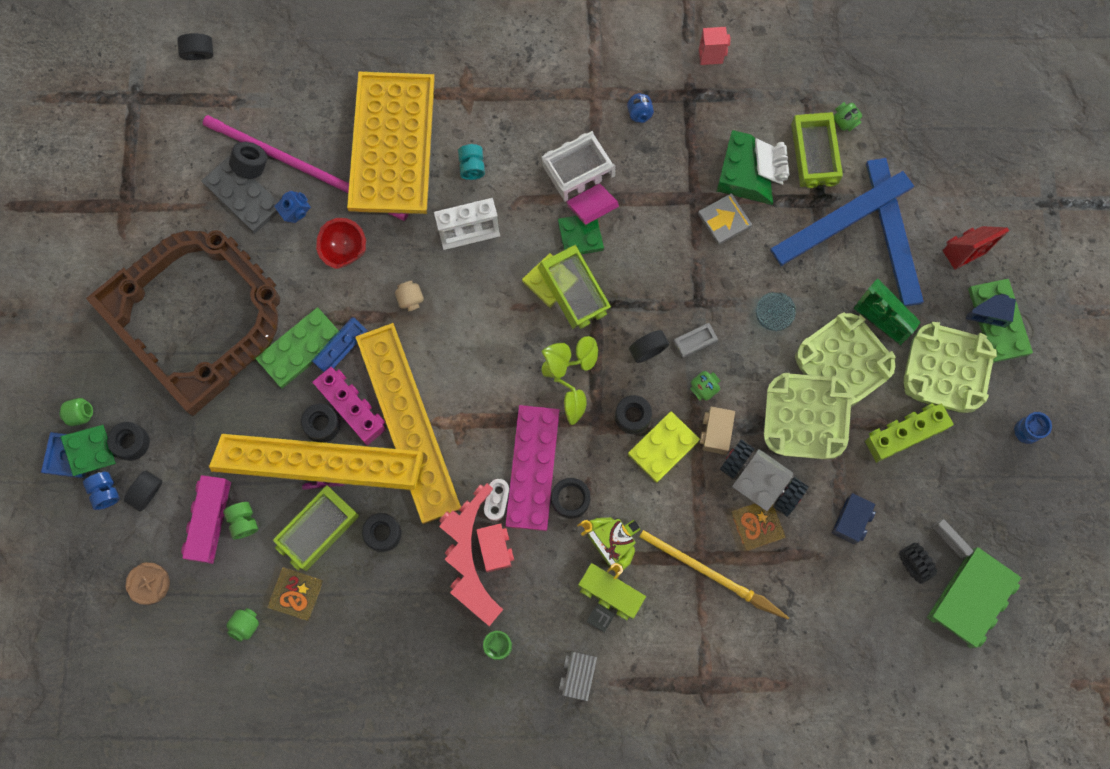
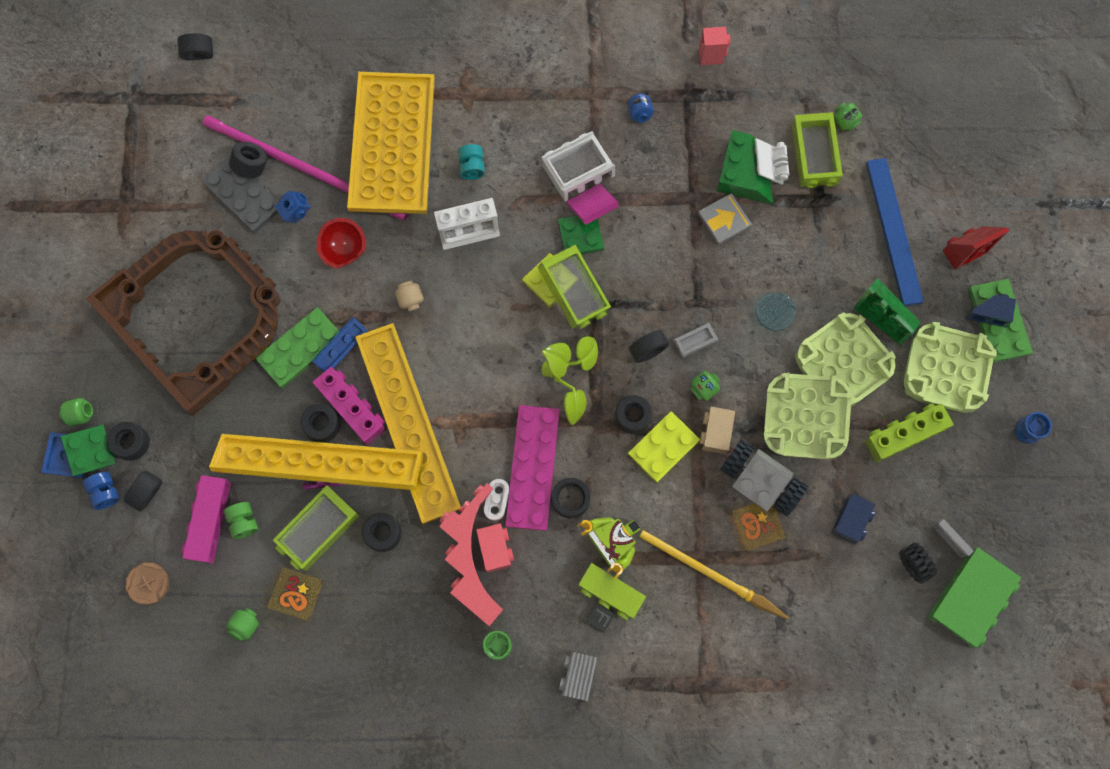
(842, 218): blue tile -> none

